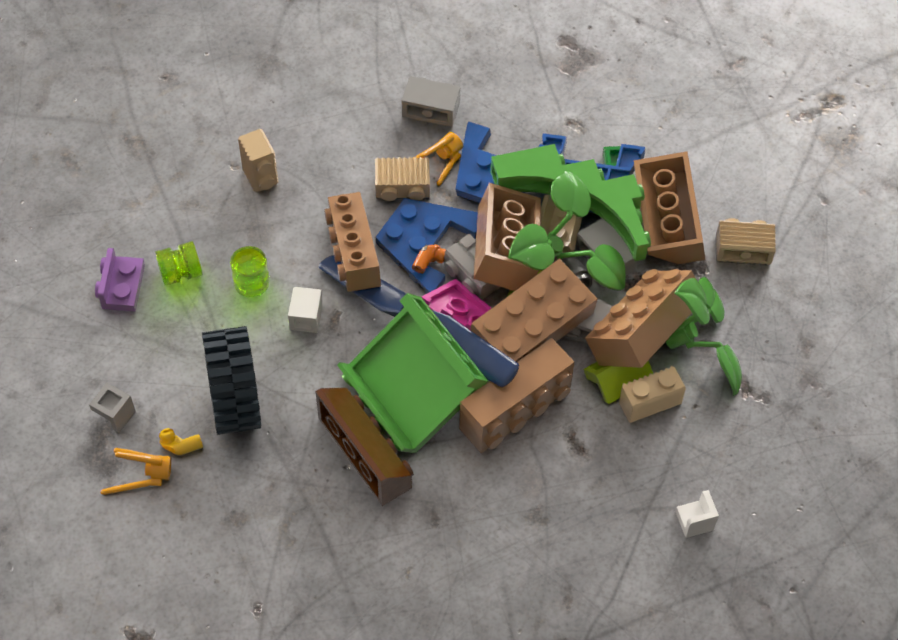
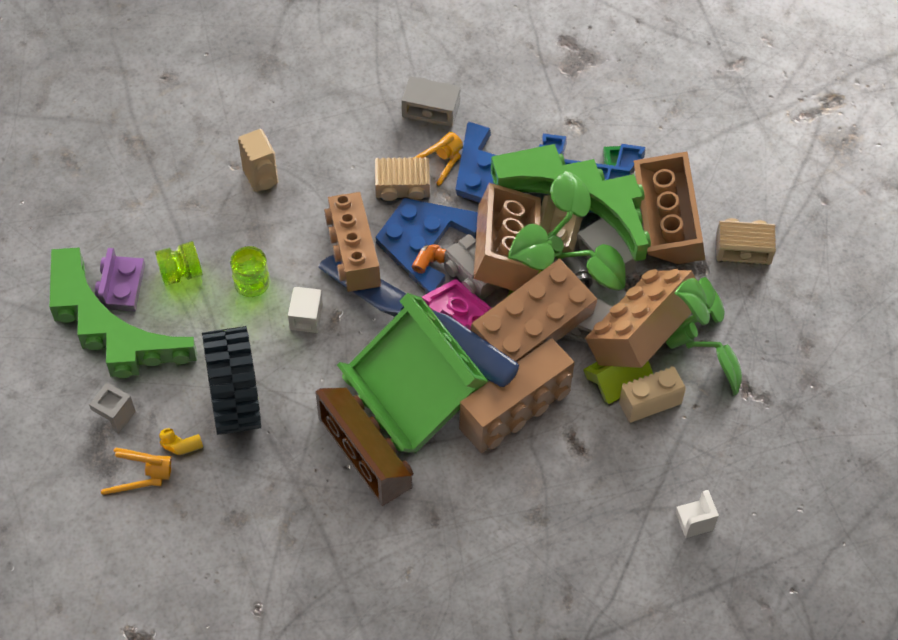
(98, 328): none -> bright green arch

